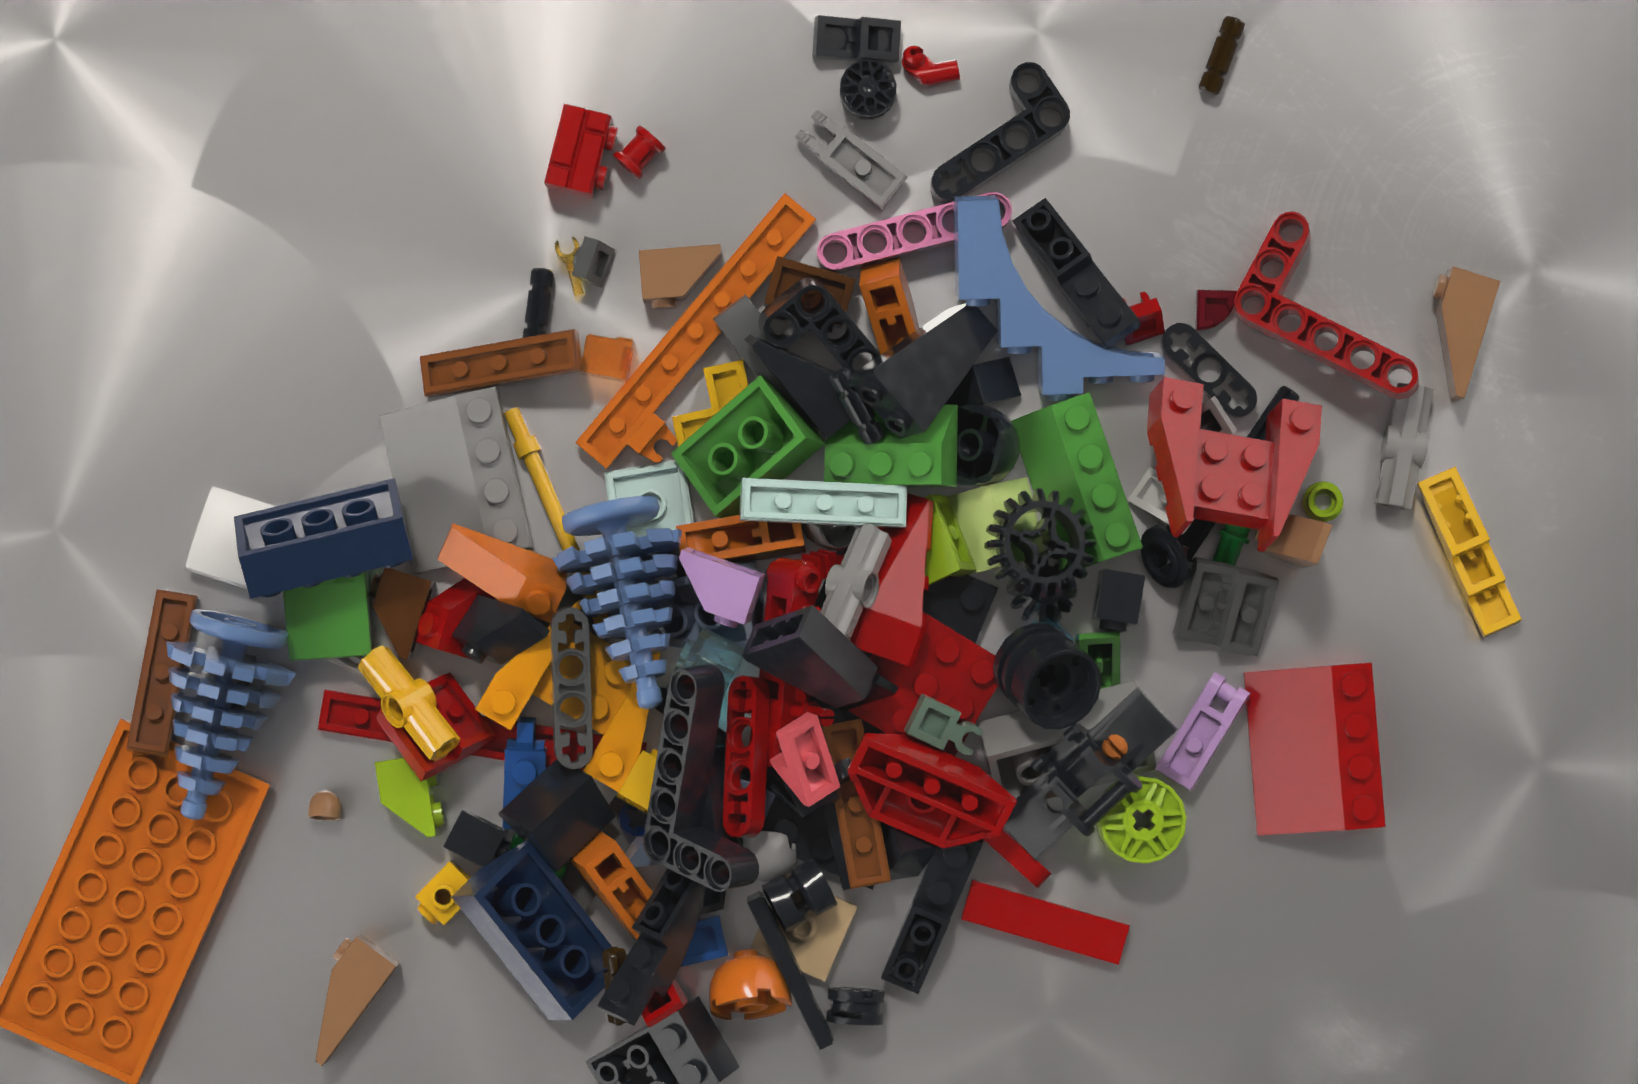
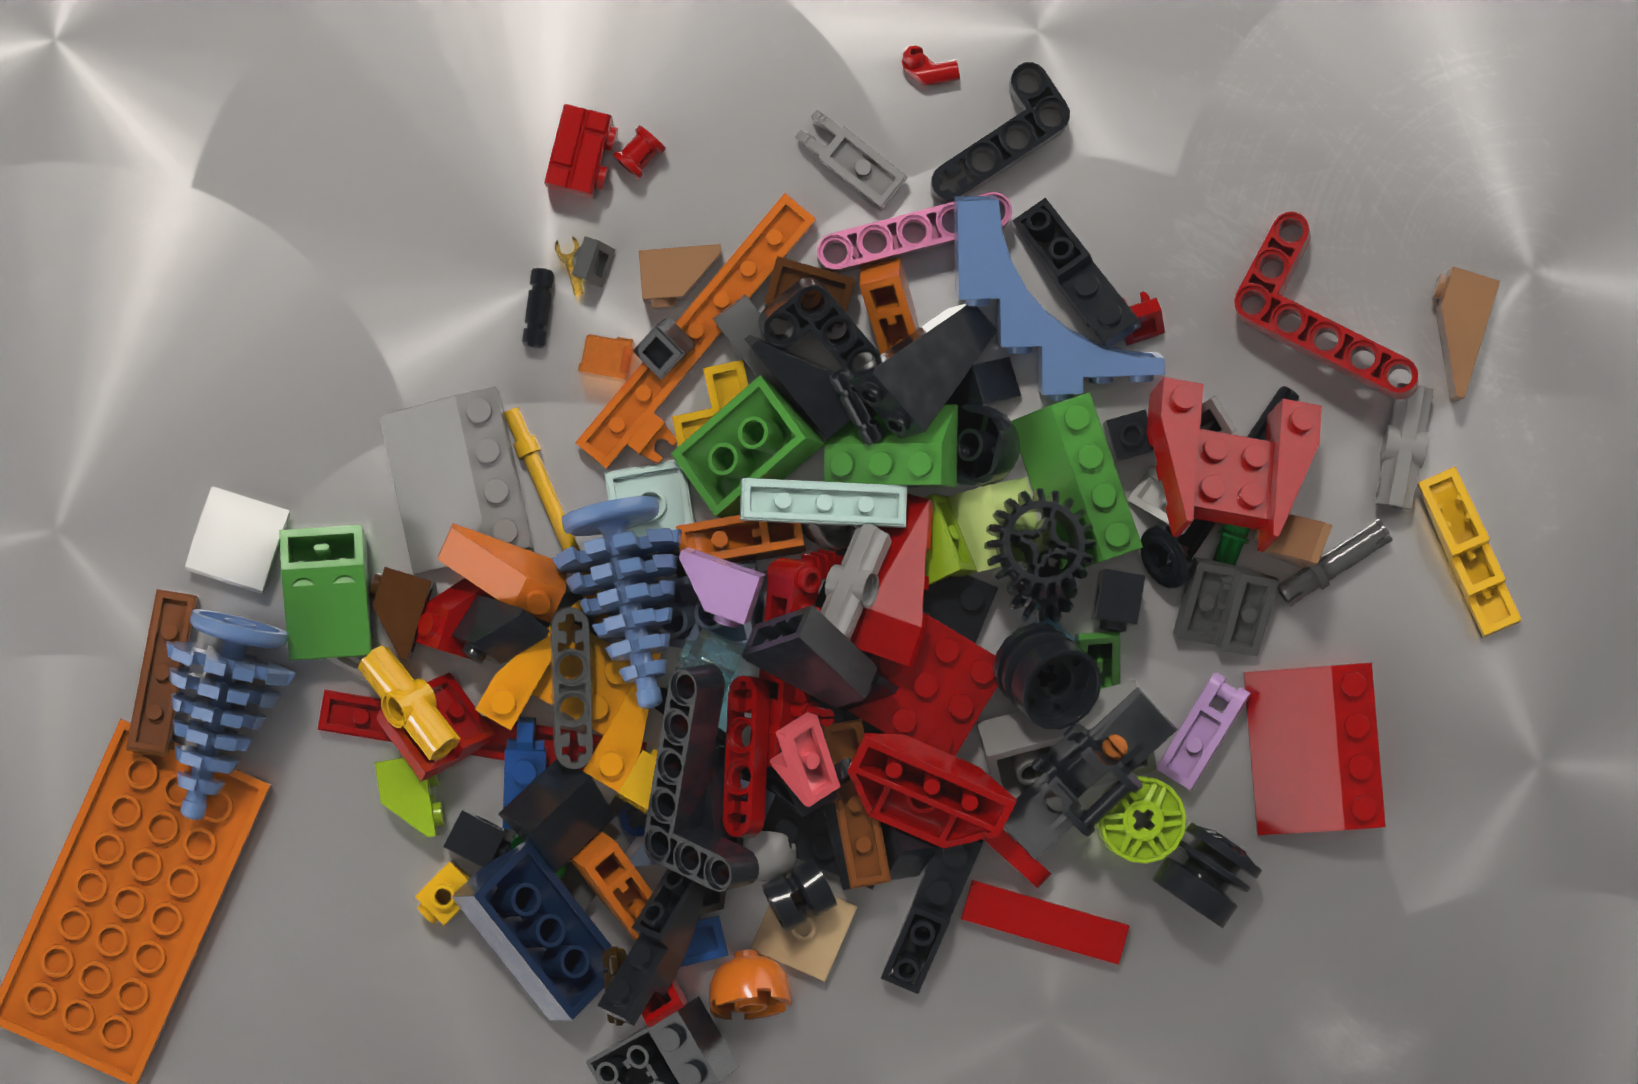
(322, 539): dark blue slope -> none
(325, 807): medium nougat hinge -> none
(352, 987): medium nougat slope -> none
(501, 363): dark orange tile -> none
(664, 347): none -> black slope
(790, 969): black tile -> none
(855, 1000): black wheel -> none
(856, 38): black slope -> none
(867, 89): black wheel -> none
(938, 723): sand green plate -> none
(1128, 435): none -> black brick
(1193, 342): black beam -> none
(1207, 874): none -> black wheel
(1213, 307): dark red tile -> none
(1221, 55): dark brown axle -> none
(1334, 563): none -> dark grey pin
(1335, 501): lime plate -> none

